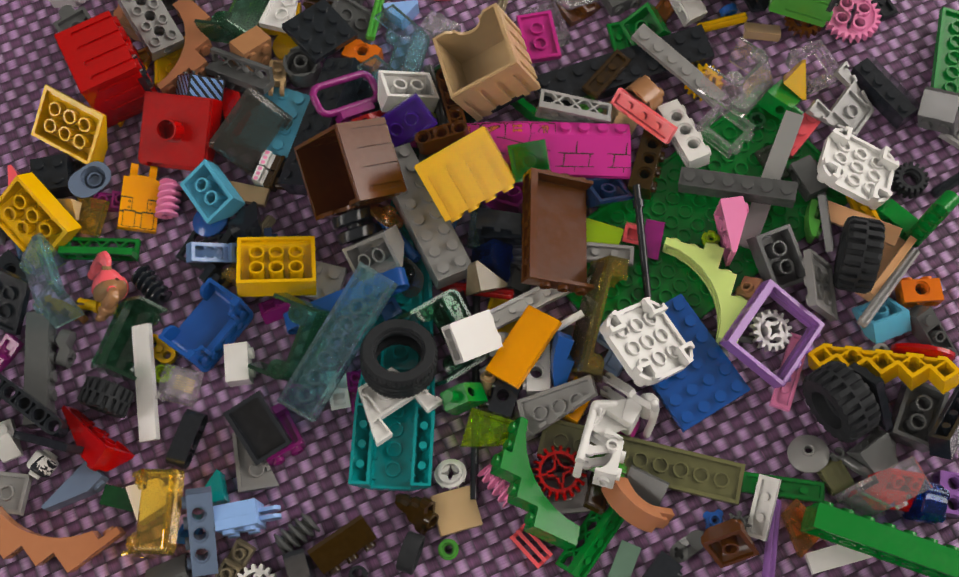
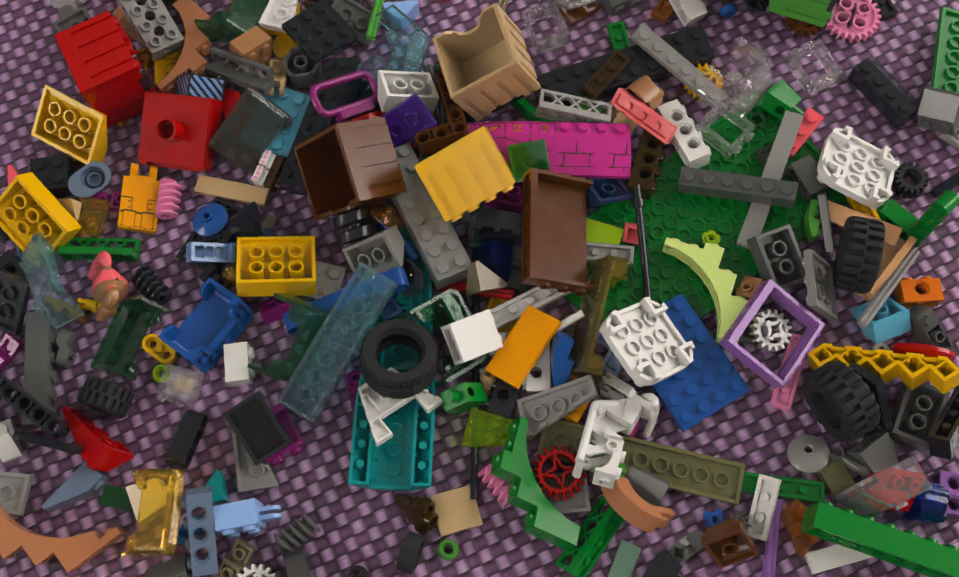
(42, 464): white head -> none
(145, 383): white tile -> none
(212, 192): medium azure slope -> none
(340, 398): white slope -> none
(343, 546): dark brown slope -> none
(359, 47): orange brick -> none
(437, 23): clear slope -> none
(443, 469): white gear -> none
(539, 36): dark pink tile -> none
(543, 559): coral tile -> none
(594, 497): dark brown tile -> none
(649, 16): green slope -> none
(654, 234): magenta slope -> none
(724, 21): yellow axle -> none
(729, 221): bright pink slope -> none
(762, 32): tan slope -> none
(796, 79): yellow slope -> none
(851, 107): light grey wing -> none

